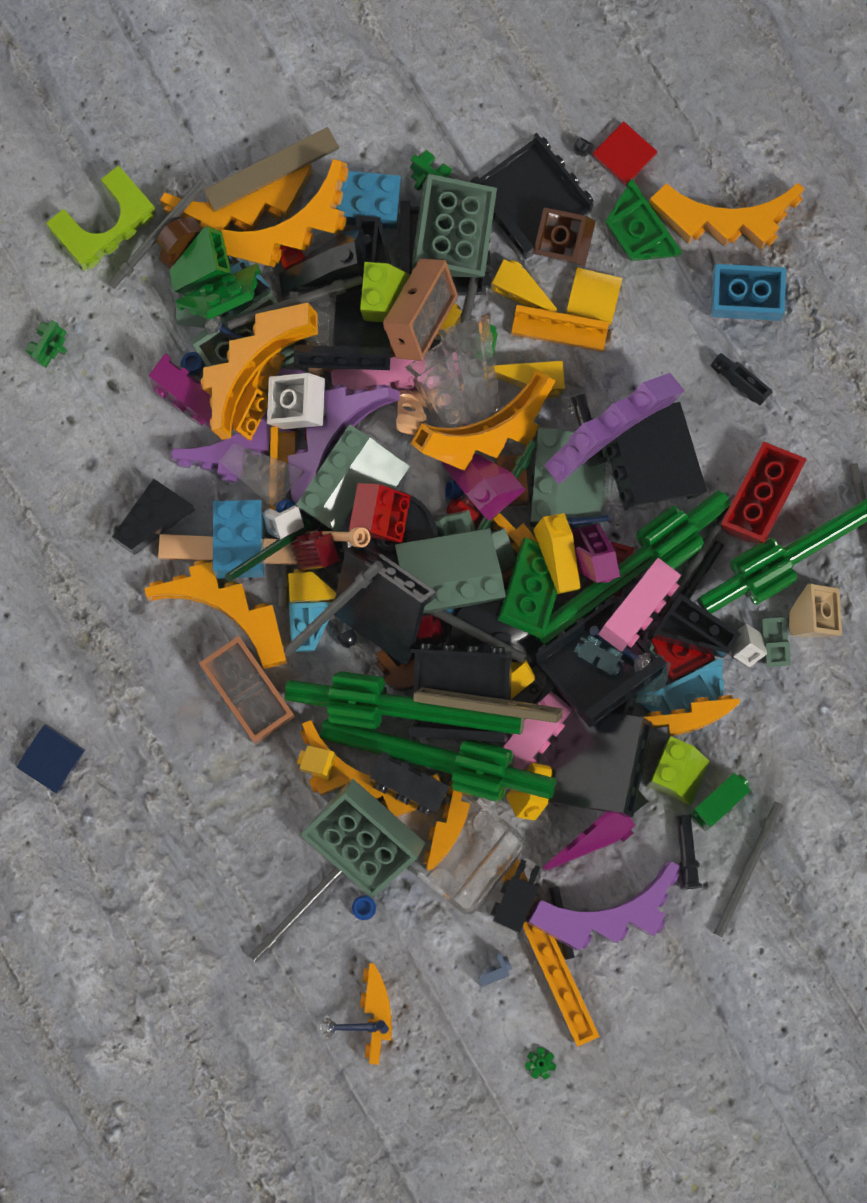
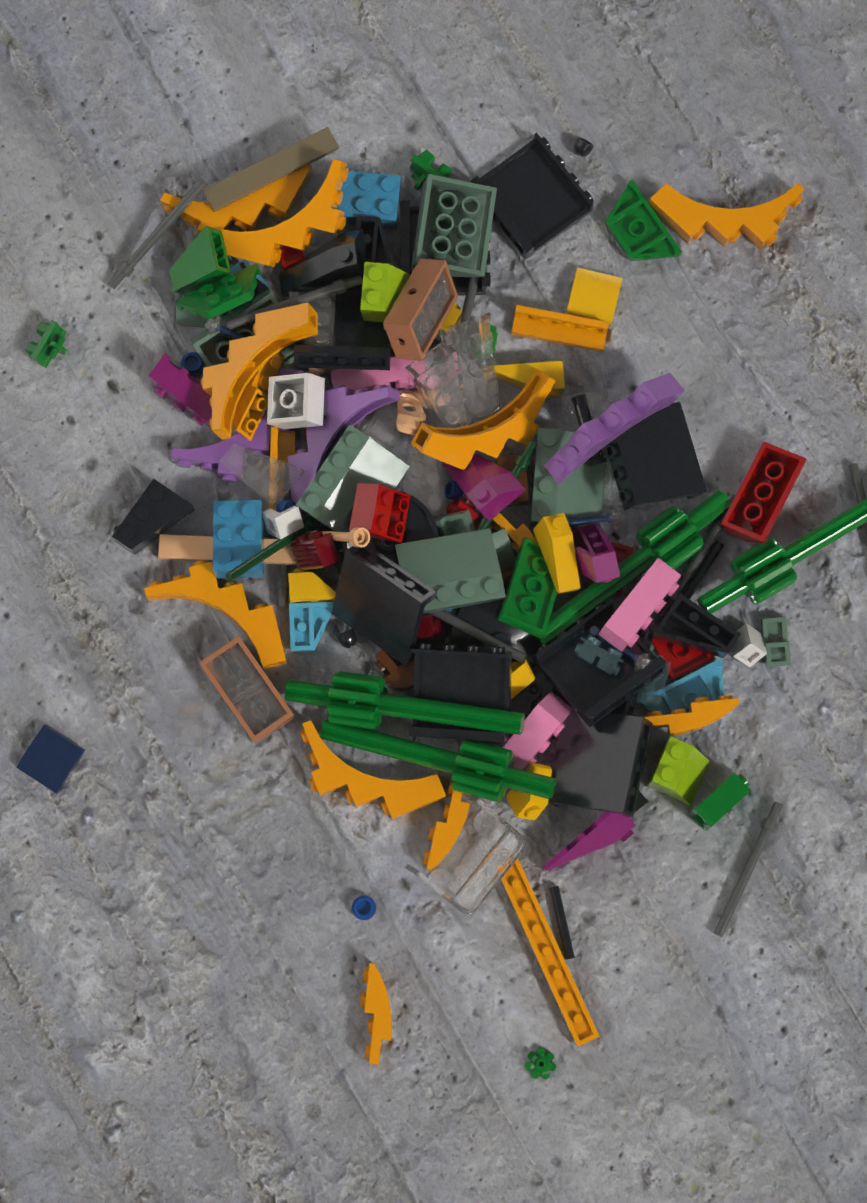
(89, 247): lime arch -> none
(176, 239): reddish brown brick -> none
(270, 940): dark grey bar -> none
(317, 761): yellow slope -> none
(328, 1027): dark blue piece -> none
(362, 580): dark grey bar -> none
(363, 839): sand green slope -> none
(408, 784): black wedge -> none
(488, 705): dark tan tile -> none
(492, 975): sand blue bracket -> none
(516, 900): black hinge -> none
(518, 285): yellow slope -> none
(564, 236): reddish brown slope -> none
(624, 153): red tile -> none
(639, 911): medium lavender arch -> none
(688, 864): black pin -> none
(742, 379): black hinge -> none
(748, 292): dark azure brick -> none
(816, 613): tan slope -> none

